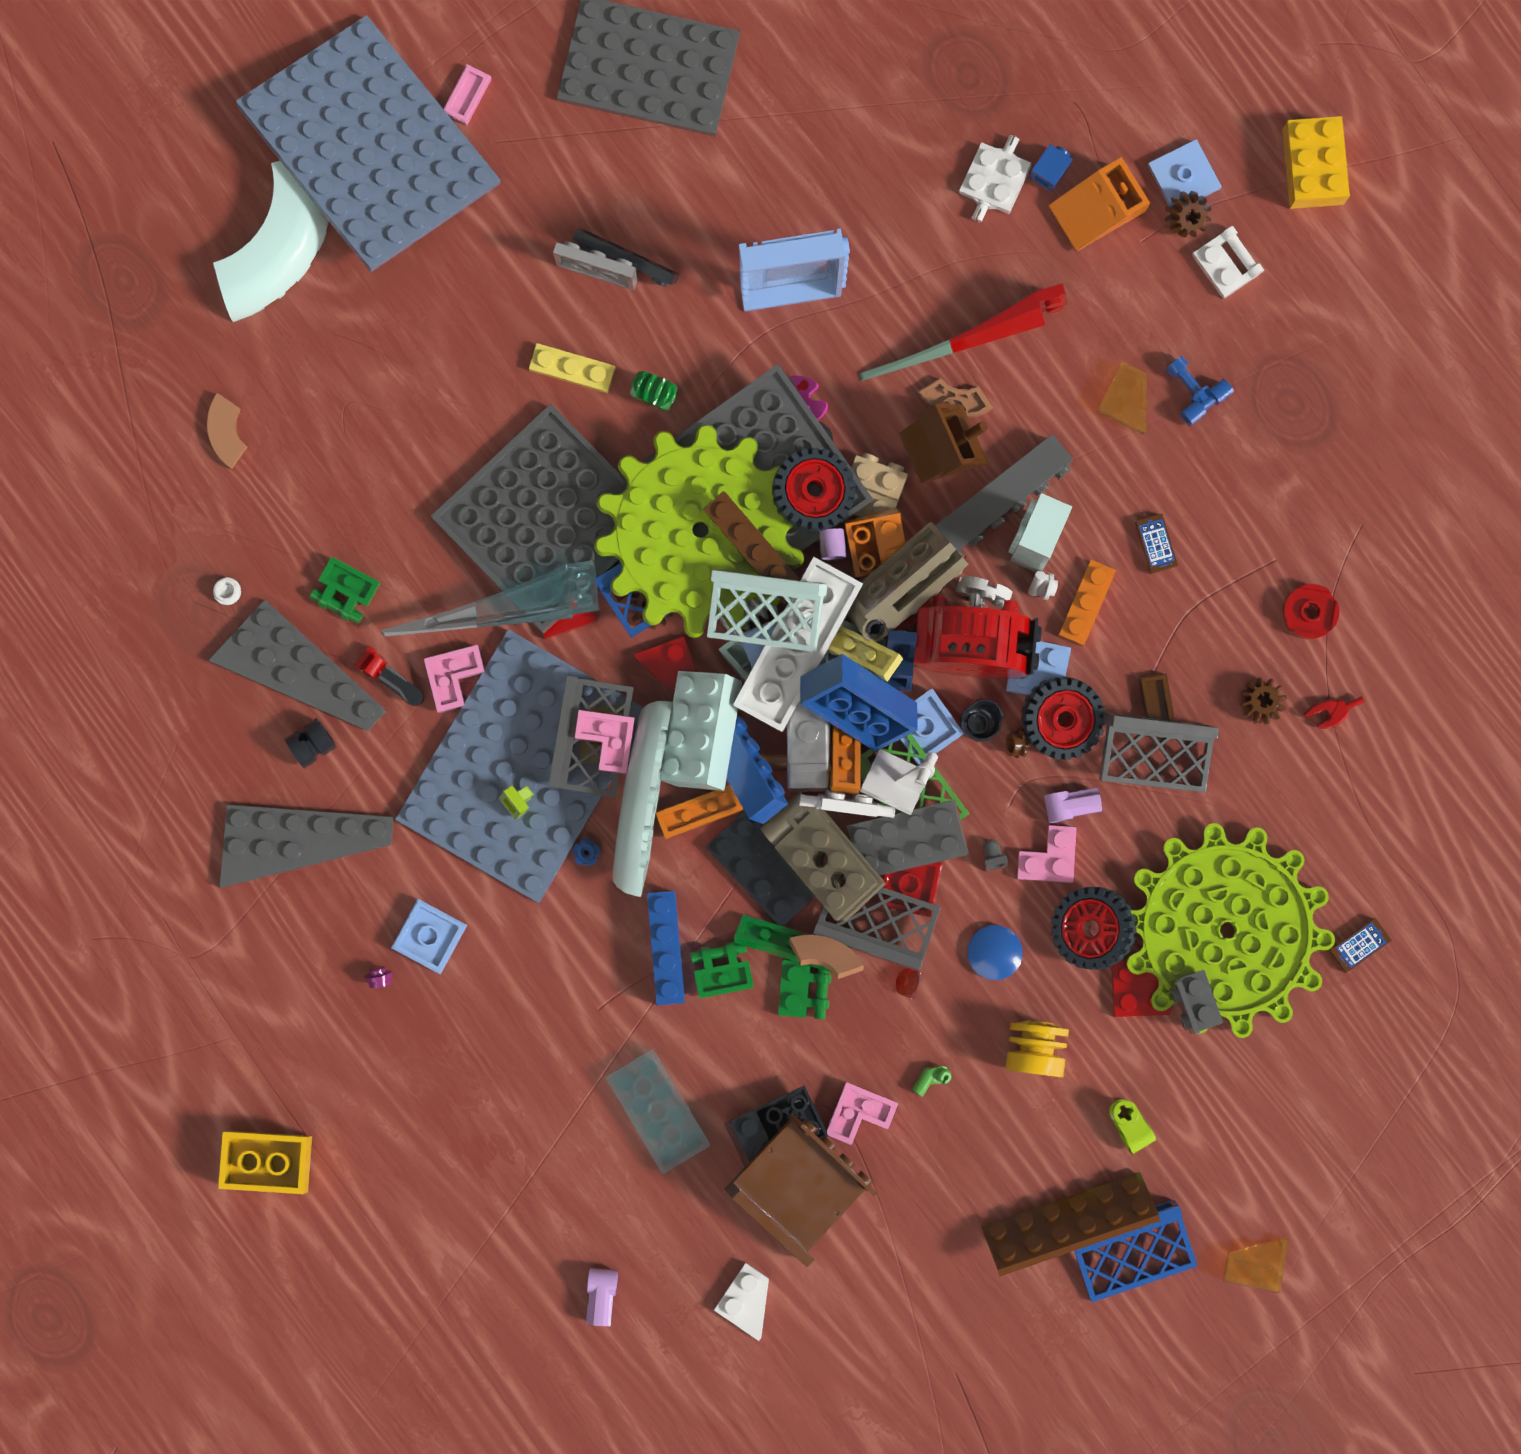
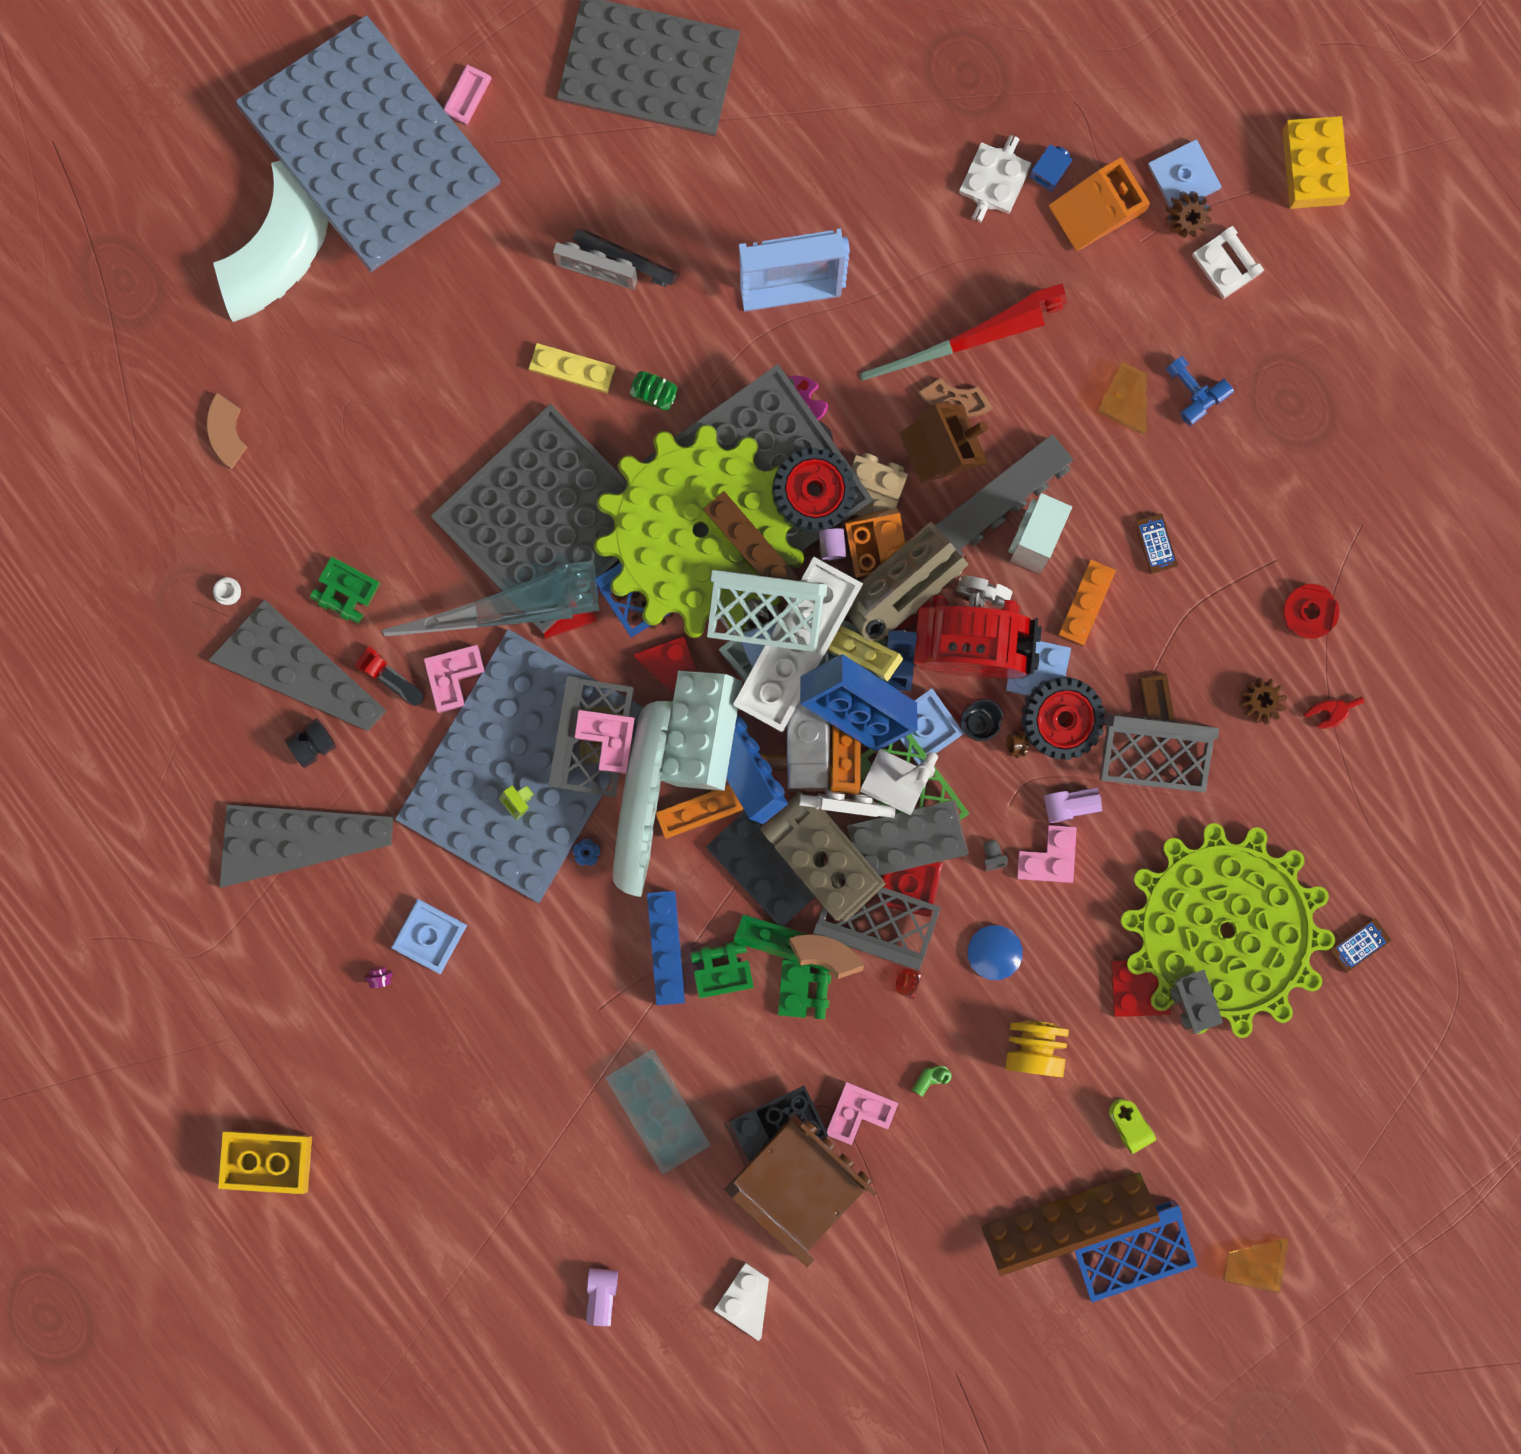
(1043, 585): white plate -> none
(1114, 925): wheel -> none

